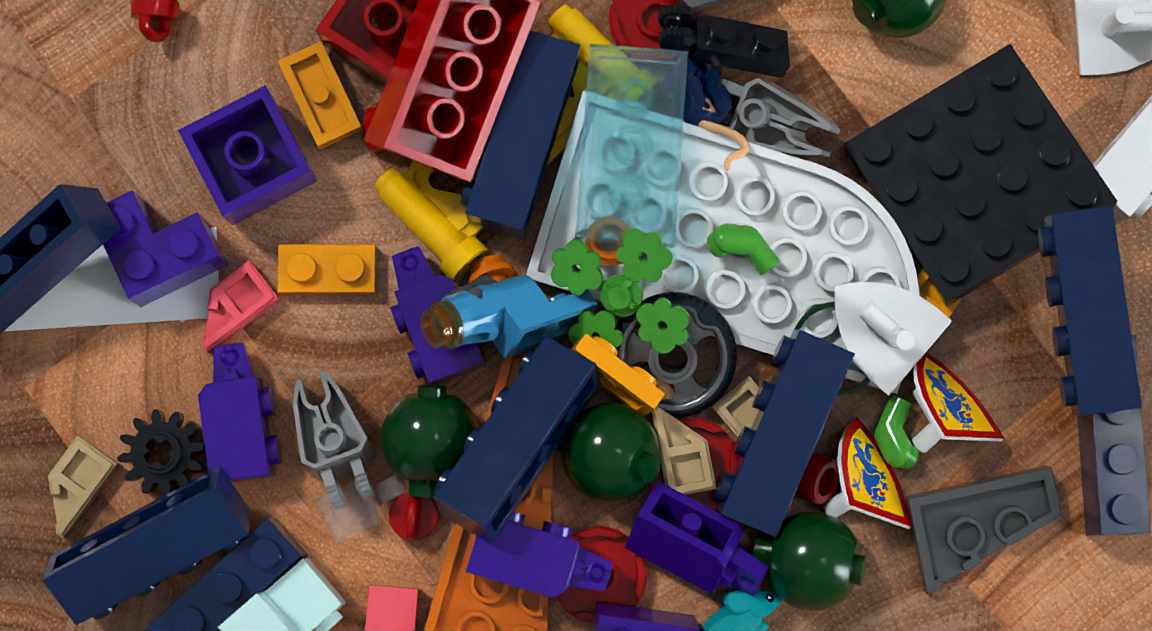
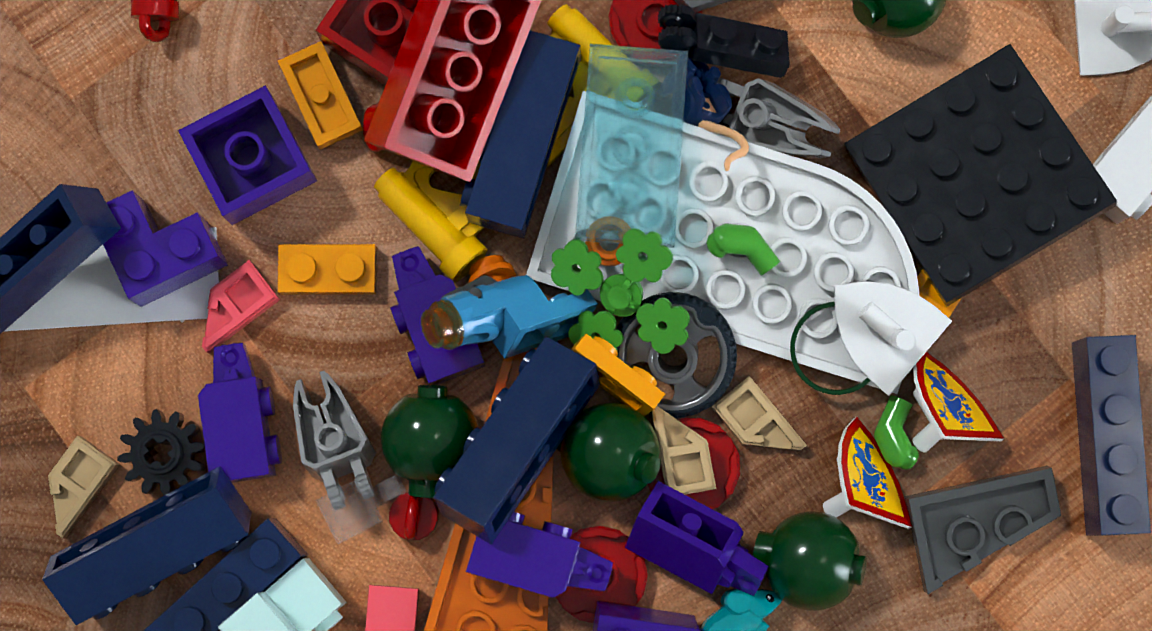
(784, 431): dark blue brick -> none
(819, 479): red tile -> none
(1091, 311): dark blue brick -> none

